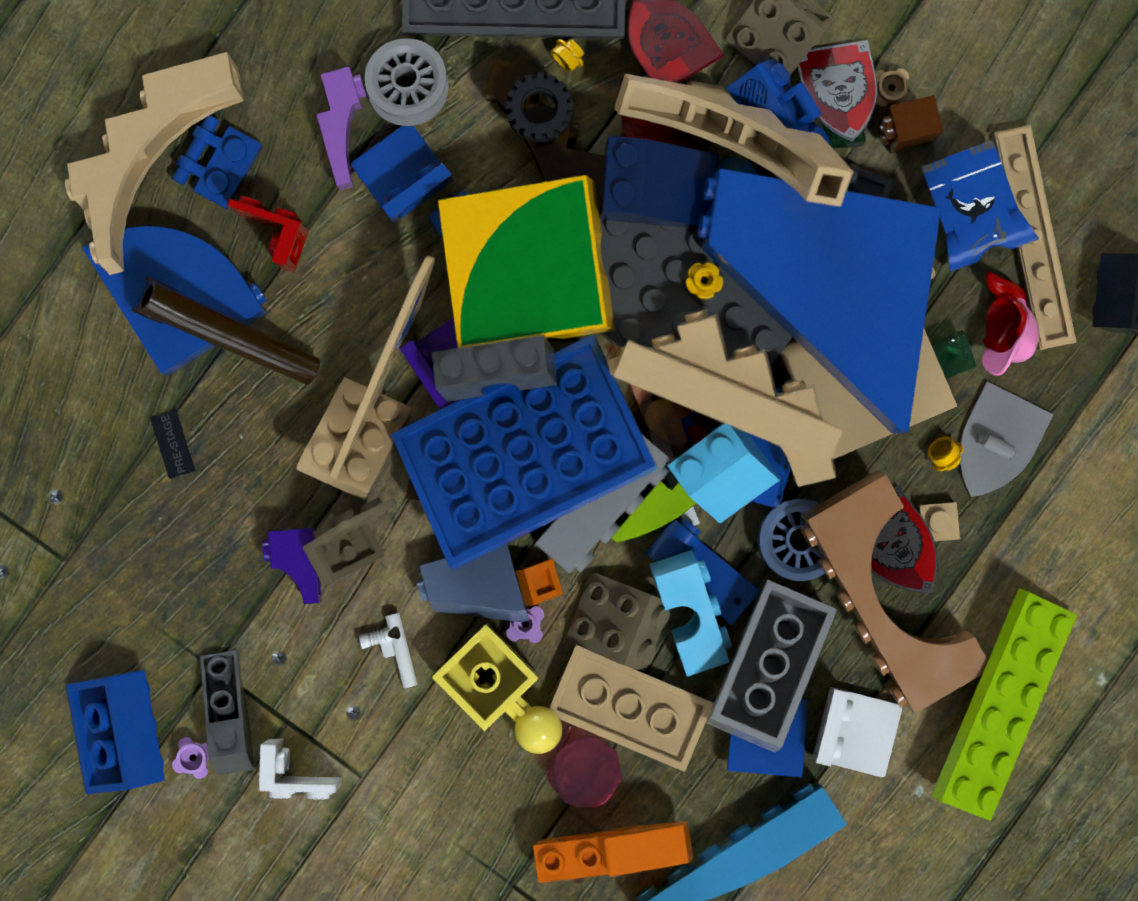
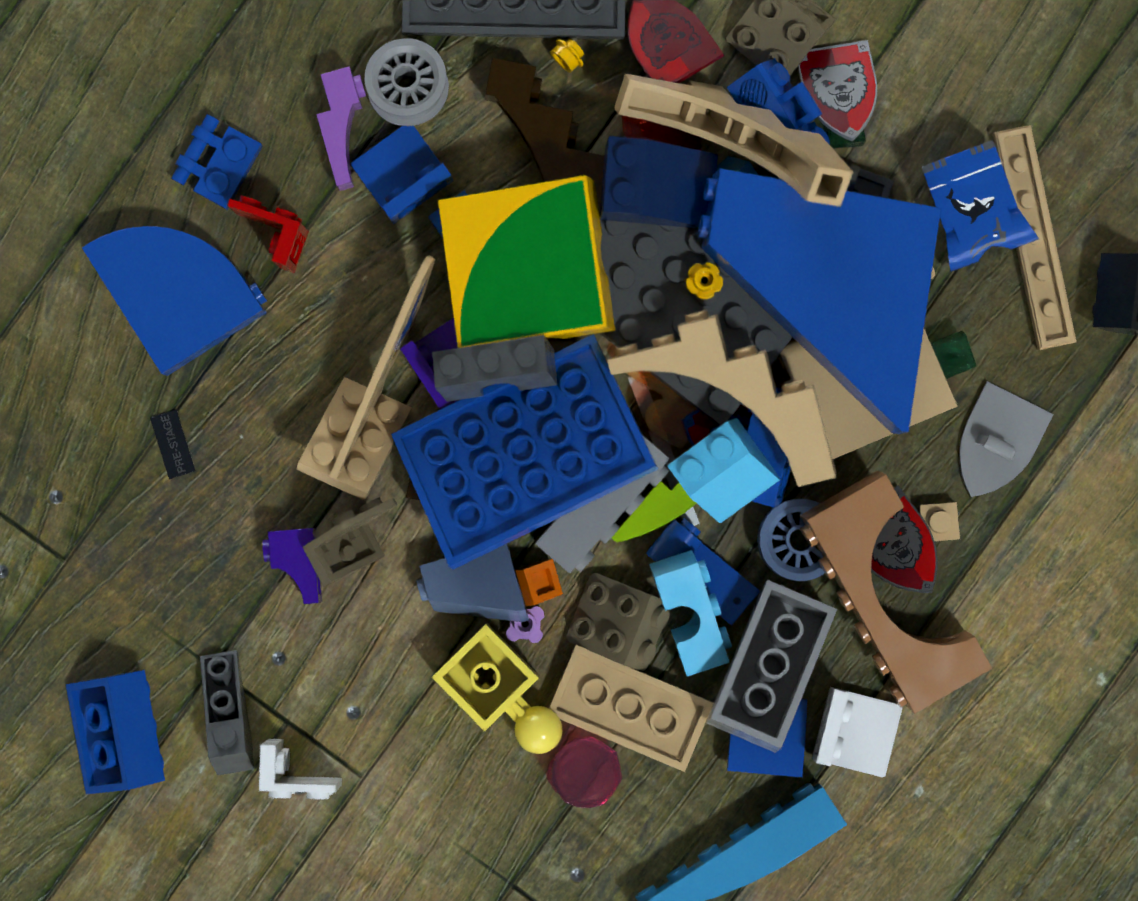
(171, 104): tan arch -> none
(184, 764): lavender plate -> none
(186, 314): dark brown axle -> none
(393, 647): white hose -> none
(539, 84): black tyre -> none
(613, 851): orange brick -> none
(728, 402): tan tile -> none
(899, 80): tan plate -> none
(910, 124): reddish brown brick -> none
(945, 453): yellow plate -> none
(1004, 705): lime plate -> none
(1010, 326): red hair -> none

